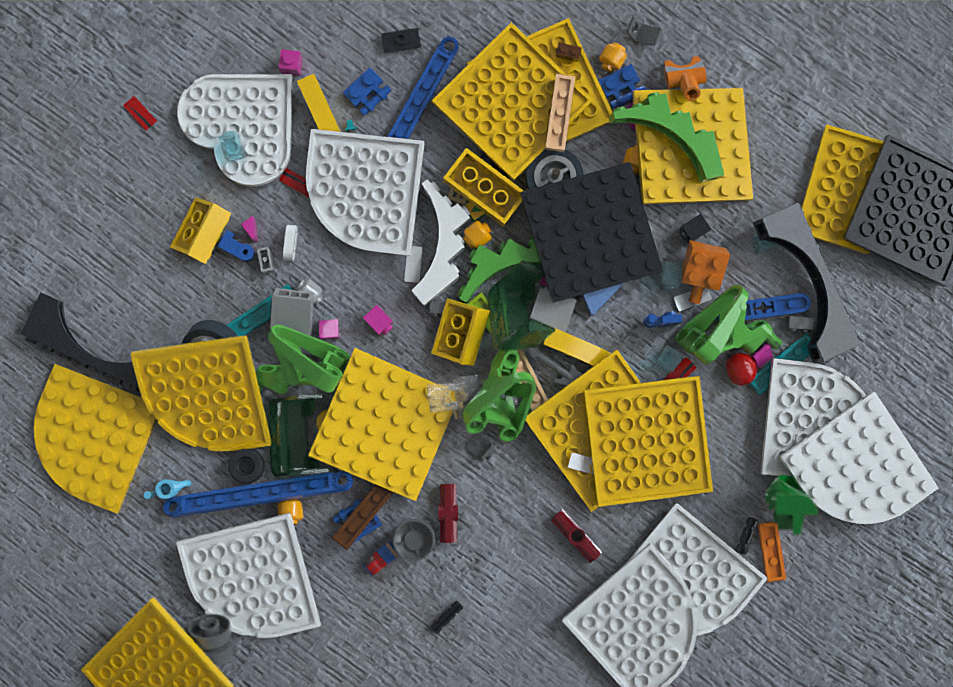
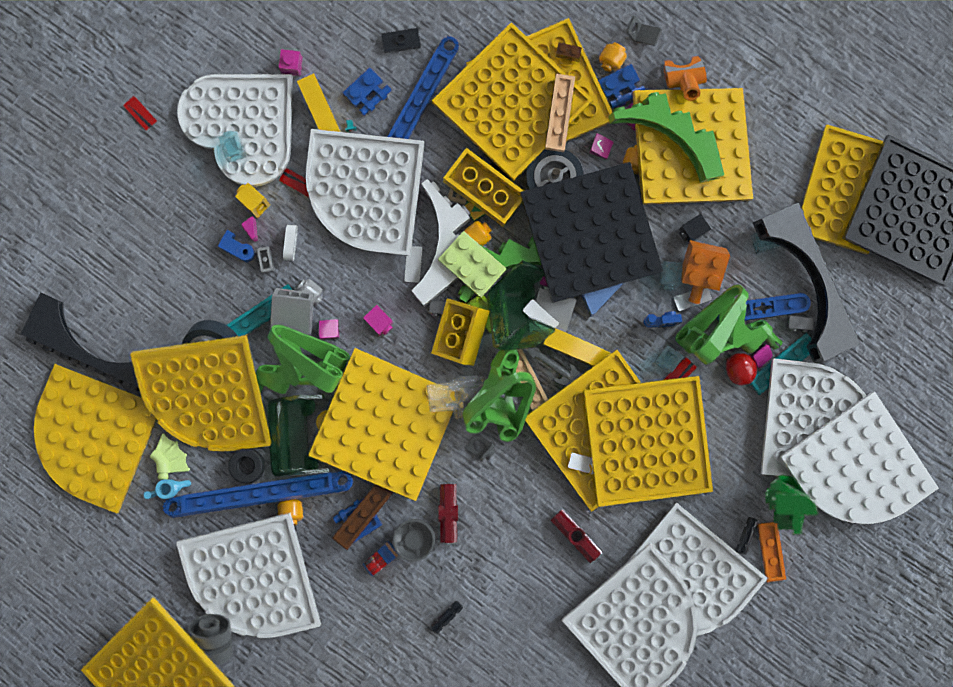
(168, 458): none -> yellowish green arm
(200, 230): yellow slope -> none
(252, 199): none -> yellow brick
(472, 264): none -> yellowish green plate
(537, 312): none -> white sticker
(601, 146): none -> dark pink slope

